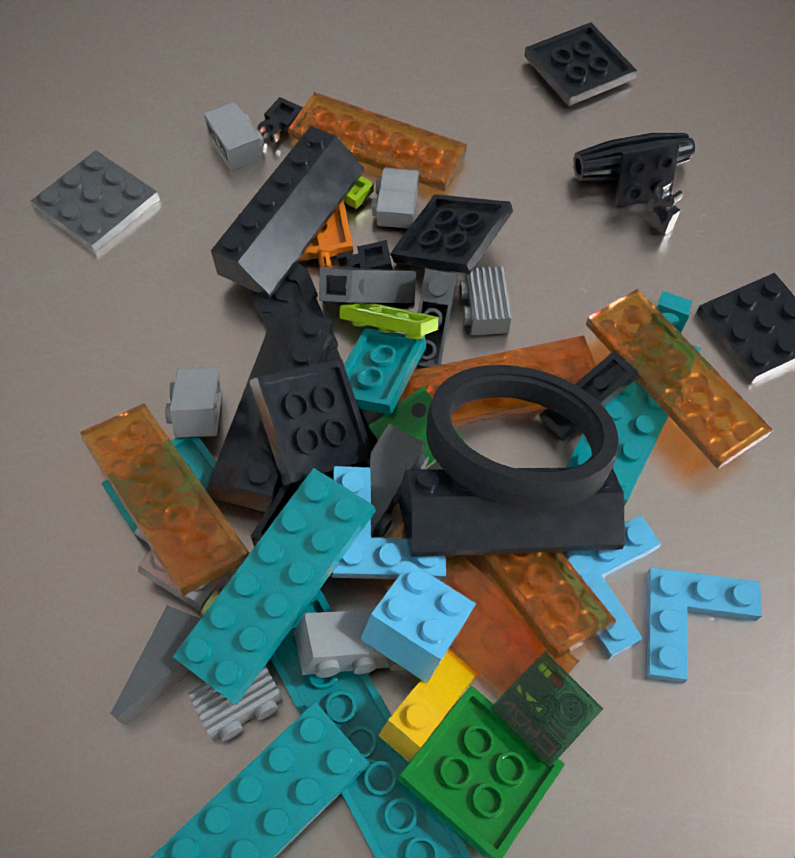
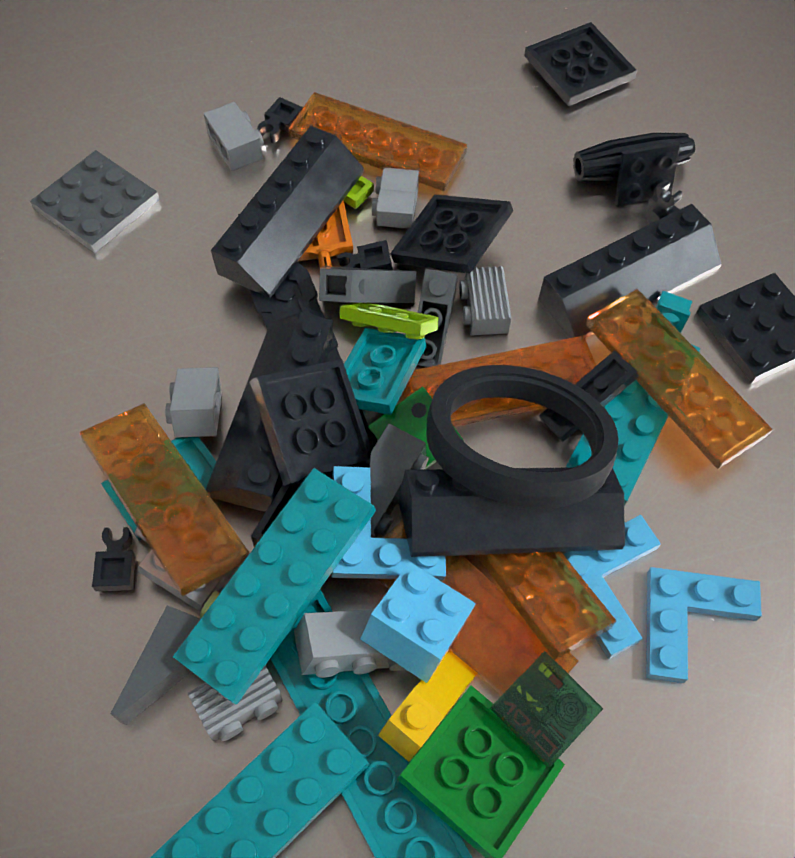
(116, 565): none -> black plate
(650, 259): none -> black slope

